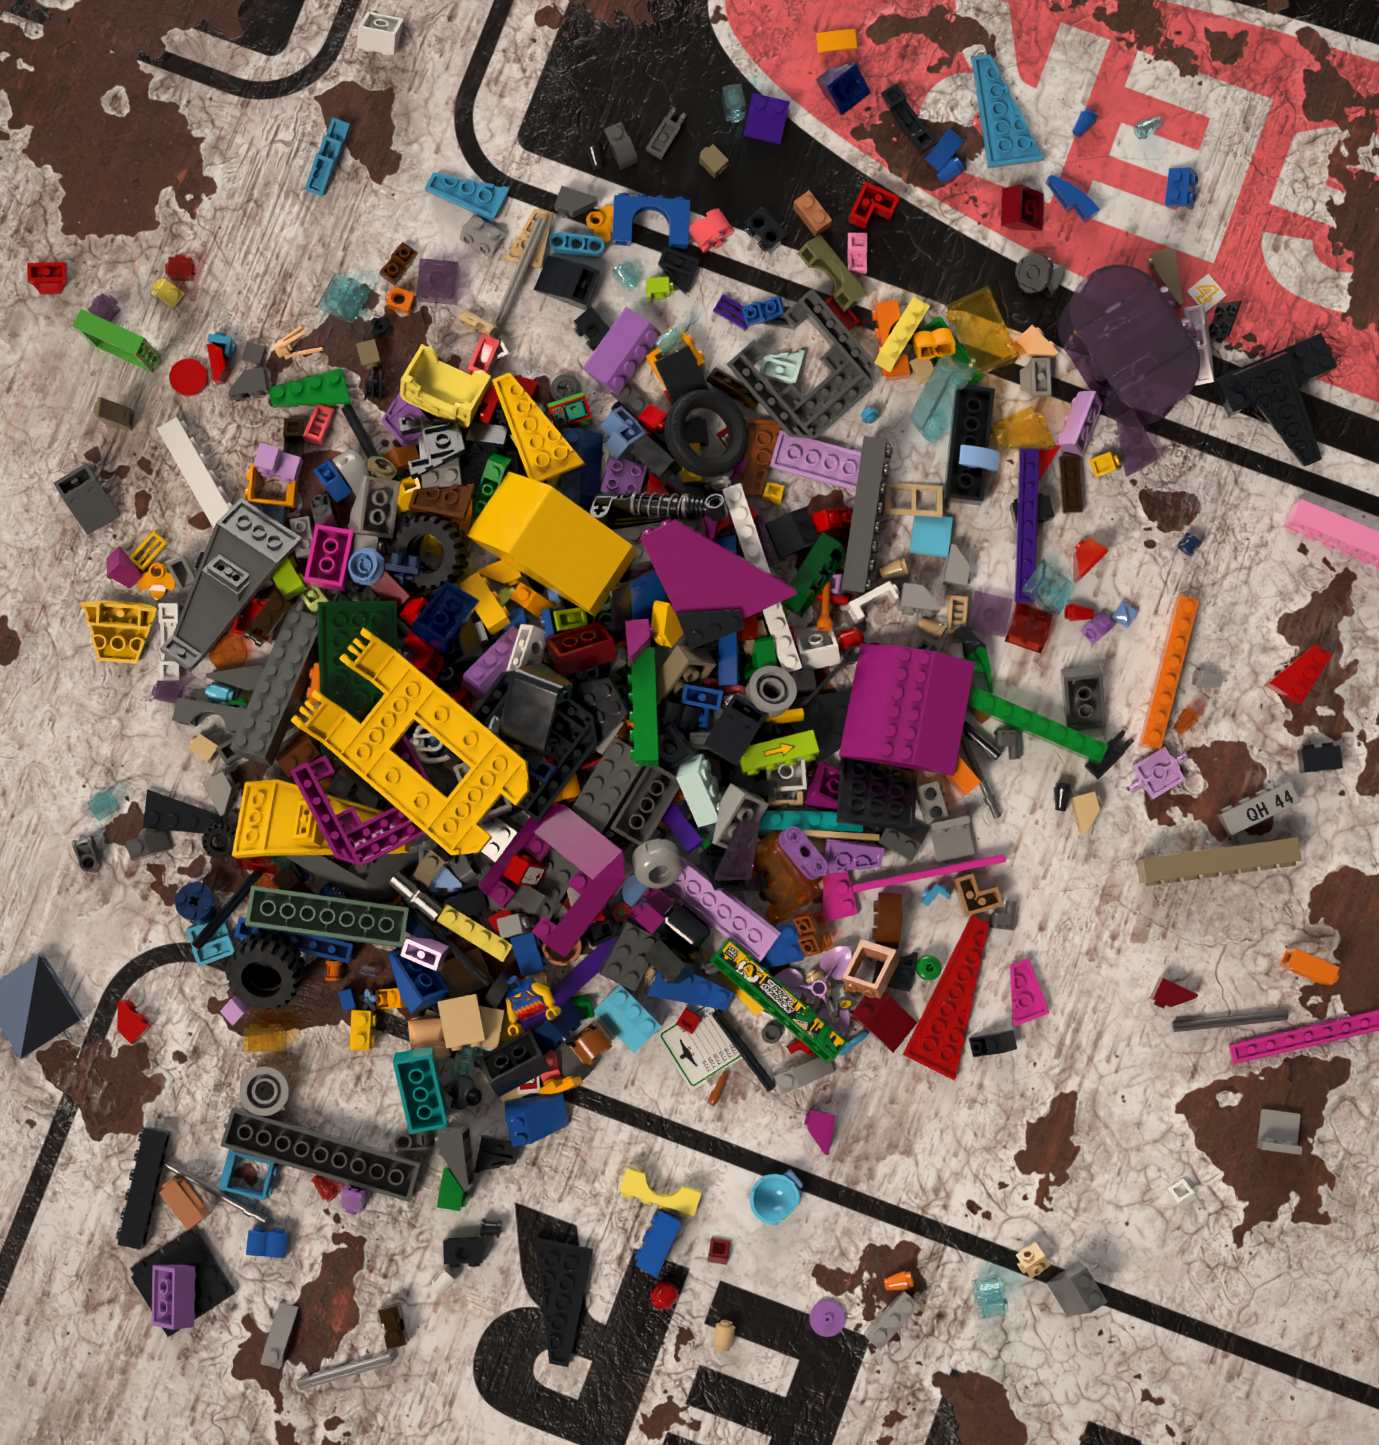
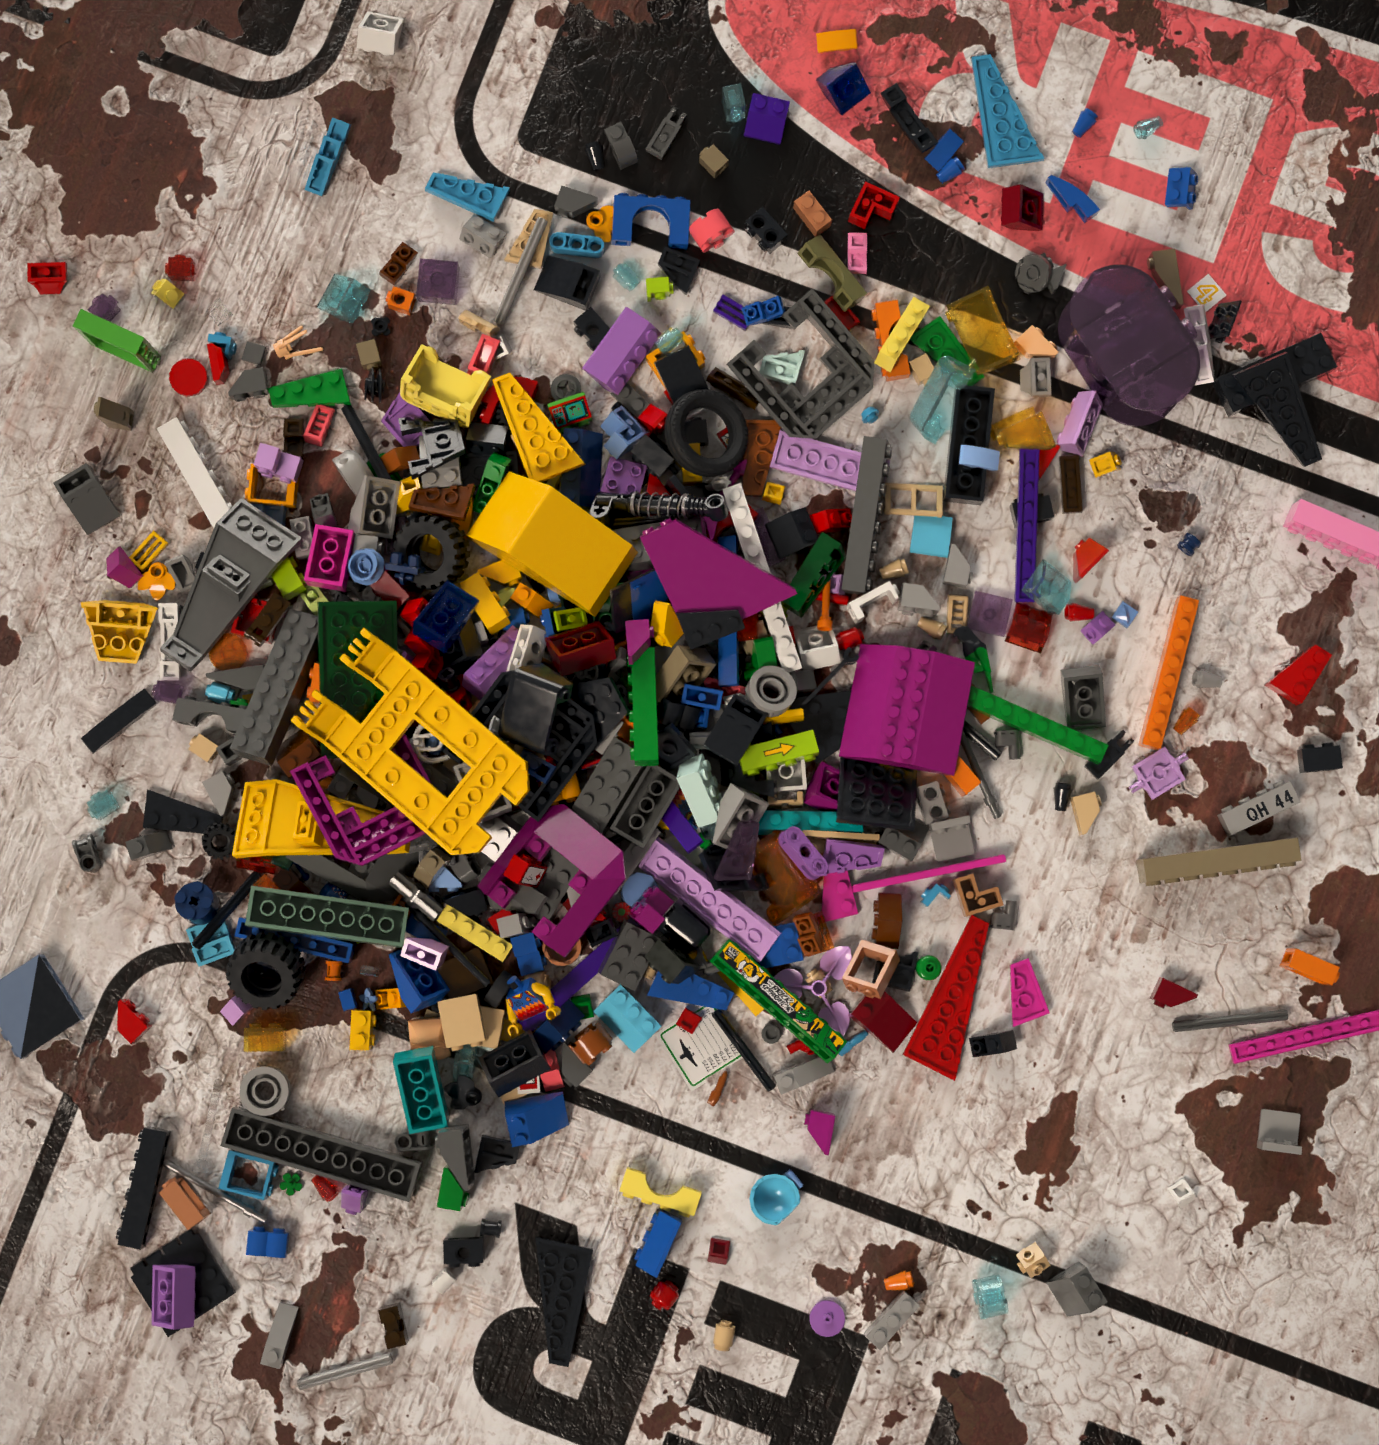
(118, 721): none -> black slope
(290, 1184): none -> green plant
(332, 481): blue slope -> none
(381, 467): dark tan gear -> none
(554, 1086): light orange slope -> none
(654, 854): light grey piece -> none
(841, 1000): dark grey piece -> none
(934, 343): light orange brick -> none
(1134, 442): clear purple wing -> none

